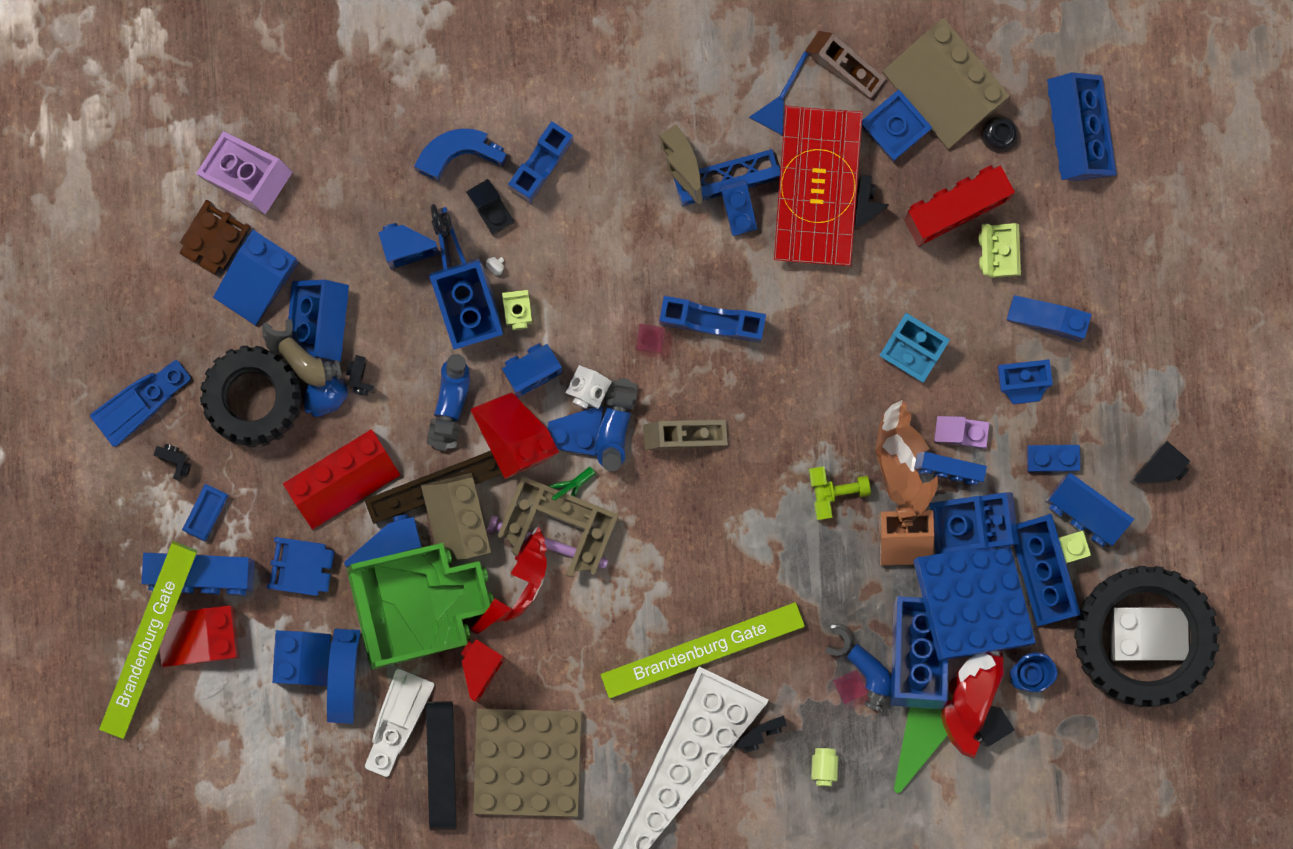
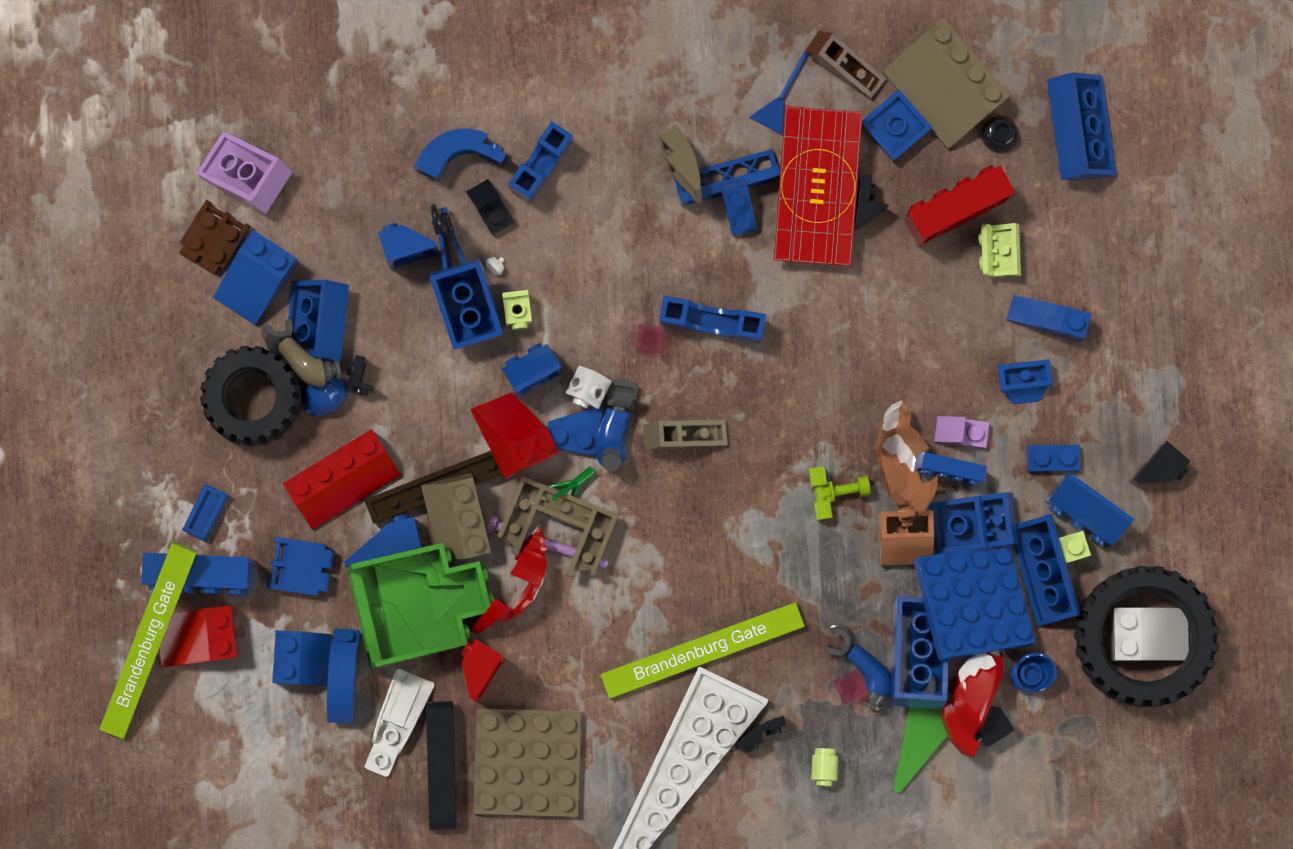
(139, 402): blue piece -> none
(171, 454): black bracket -> none
(452, 397): piece -> none
(914, 347): dark azure brick -> none

